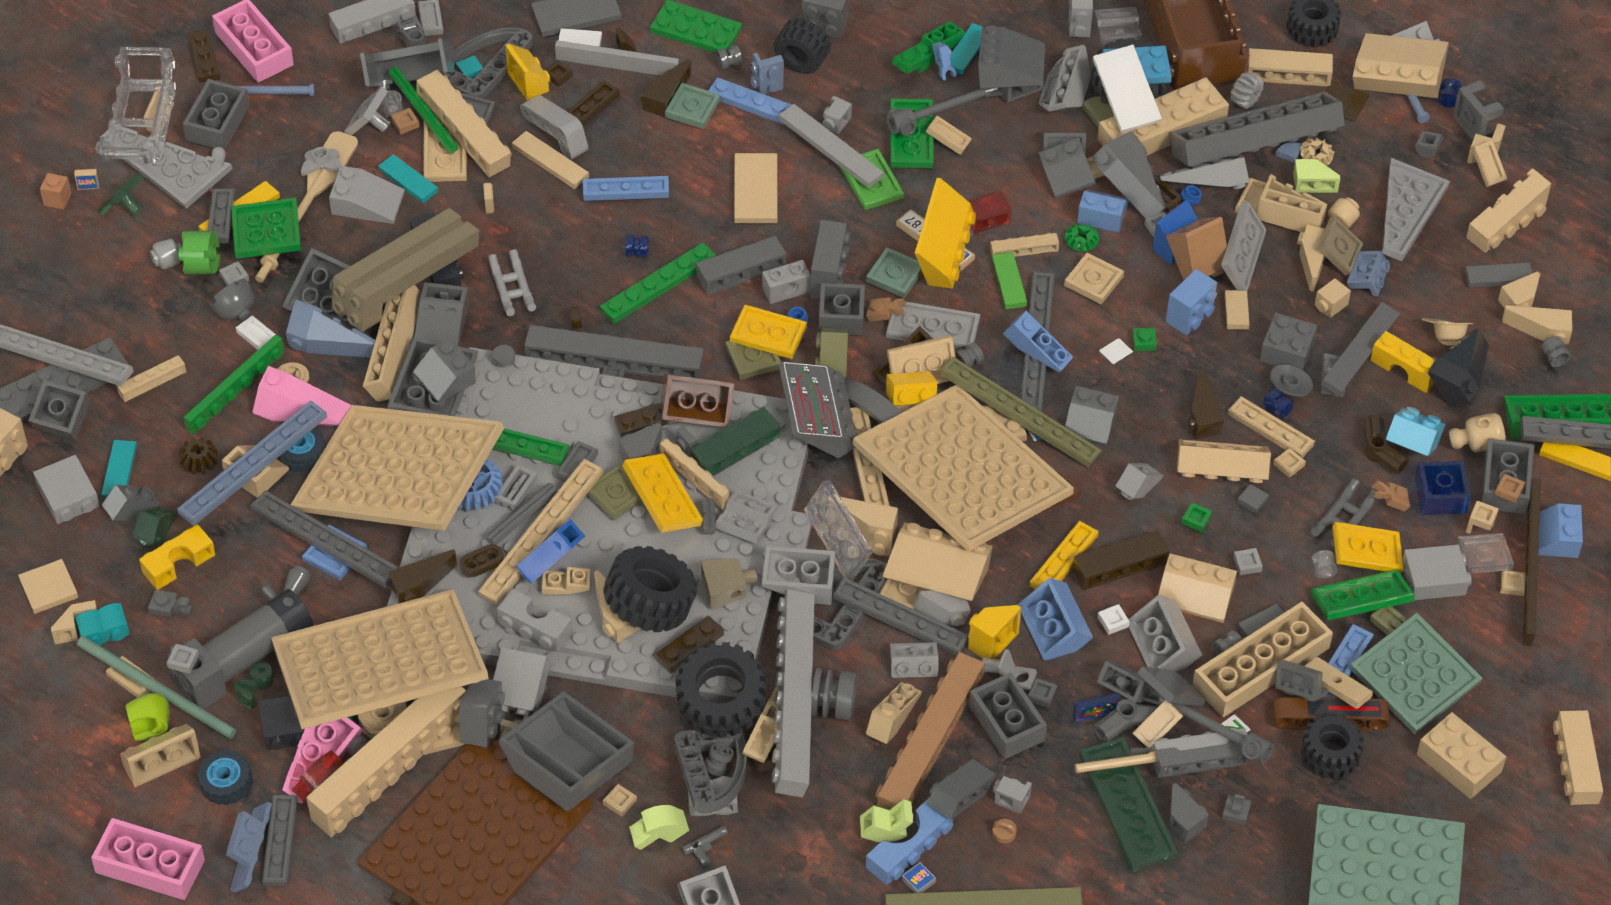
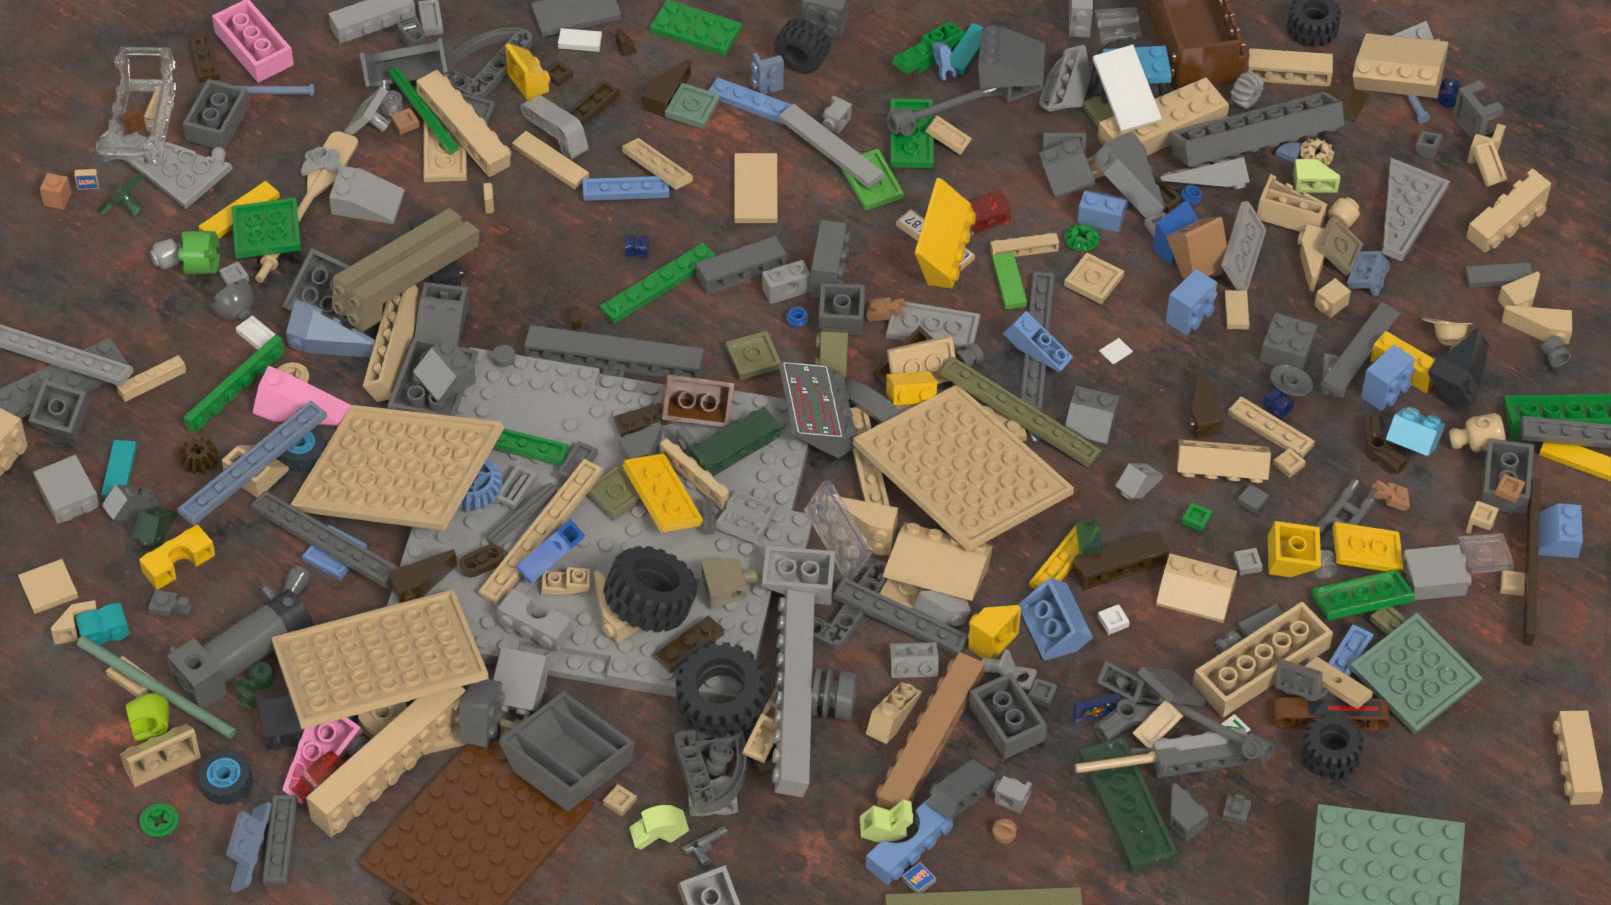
(133, 121): none -> reddish brown plate
(148, 859): bright pink brick -> none
(156, 812): none -> green gear
(183, 658): light grey plate -> none
(221, 213): dark grey tile -> none
(408, 179): teal tile -> none
(469, 66): teal tile -> none
(518, 275): light grey piece -> none
(614, 58): light grey tile -> none
(657, 163): none -> tan tile
(729, 57): dark grey wheel -> none
(768, 331): yellow tile -> none
(894, 272): sand green plate -> none
(1088, 537): none -> clear green tile
(1144, 339): green plate -> none
(1164, 635): light grey slope -> none
(1252, 194): tan tile -> none
(1293, 549): none -> yellow slope
(1388, 378): none -> medium blue brick
(1442, 487): clear blue brick -> none
(1461, 755): tan brick -> none

